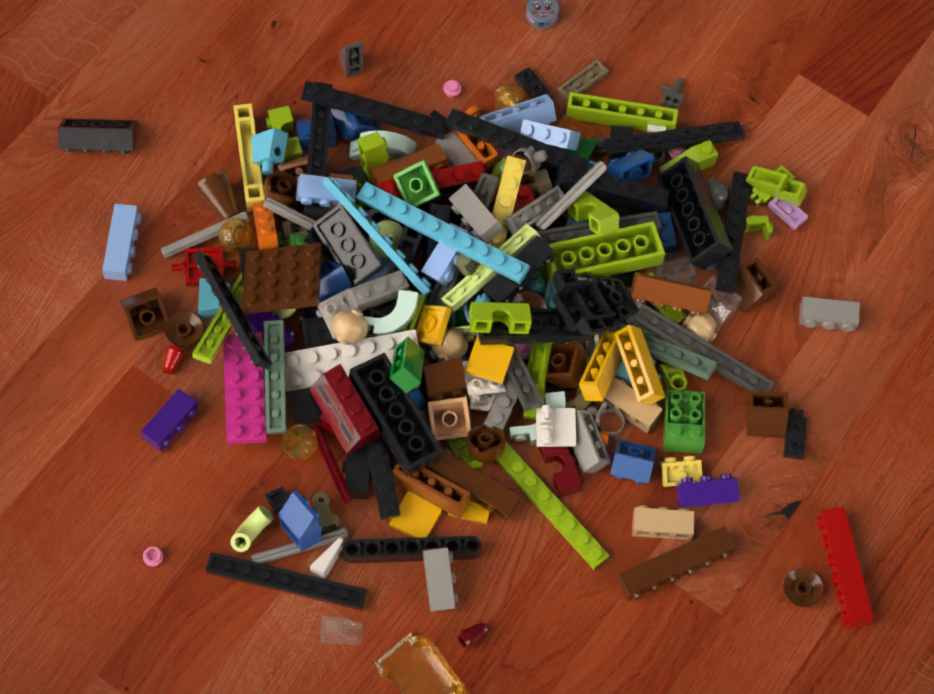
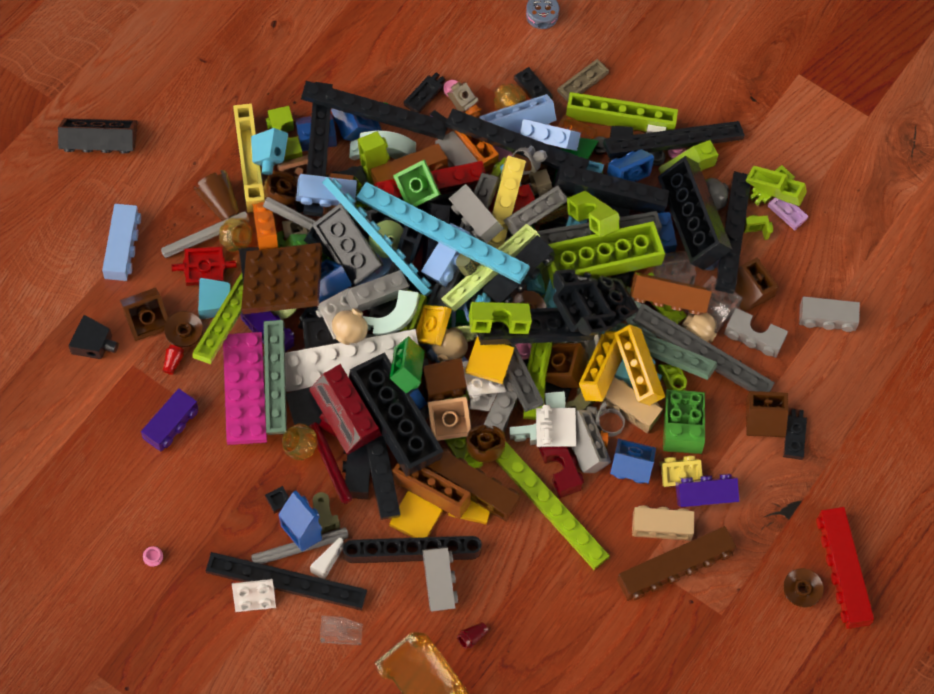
(92, 339): none -> black torso
(232, 309): black plate -> none
(251, 528): yellowish green cylinder -> none
(254, 595): none -> white hinge
(352, 58): dark grey slope -> none
(424, 93): none -> black hinge
(457, 99): none -> dark tan brick
(571, 196): light grey axle -> none
(672, 97): dark grey arm -> none
(767, 342): none -> light grey arch

